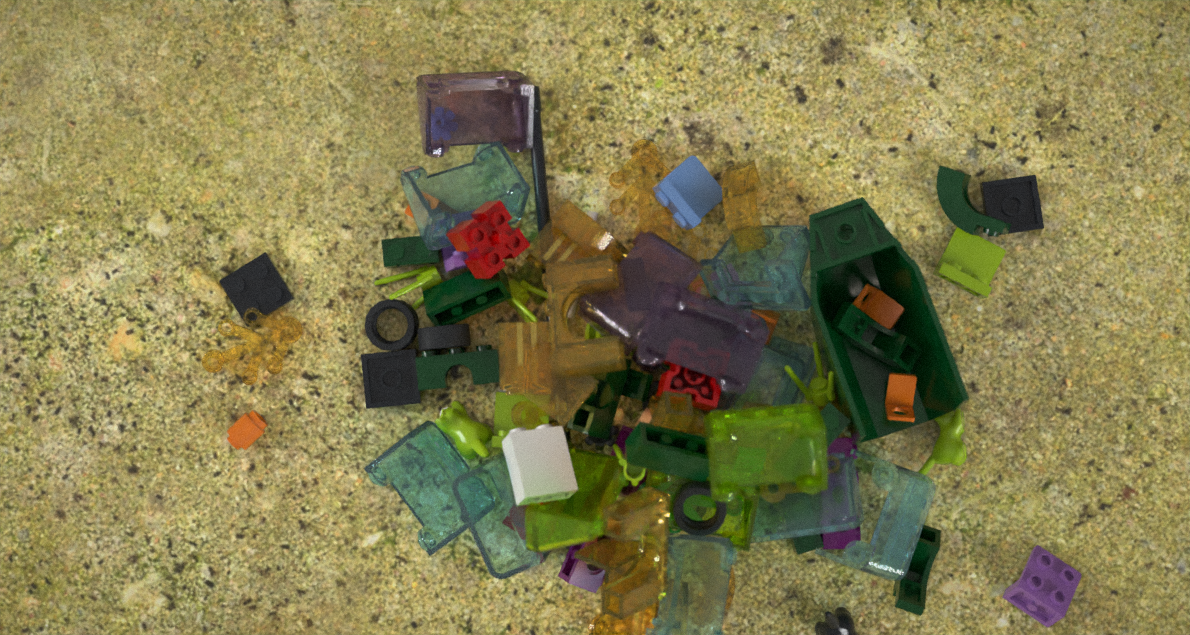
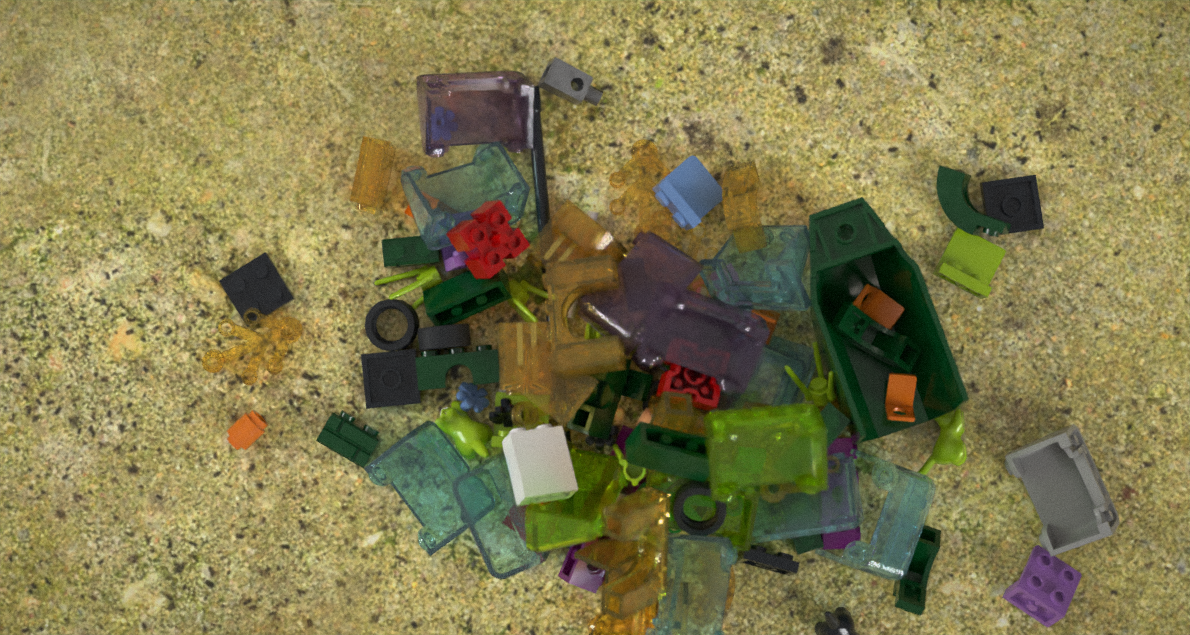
(350, 439): none -> dark green brick
(372, 175): none -> clear yellow brick
(472, 397): none -> medium blue plant
(503, 413): none -> black plant
(558, 80): none -> flat silver torso
(778, 563): none -> black plate
(1064, 490): none -> light grey windscreen

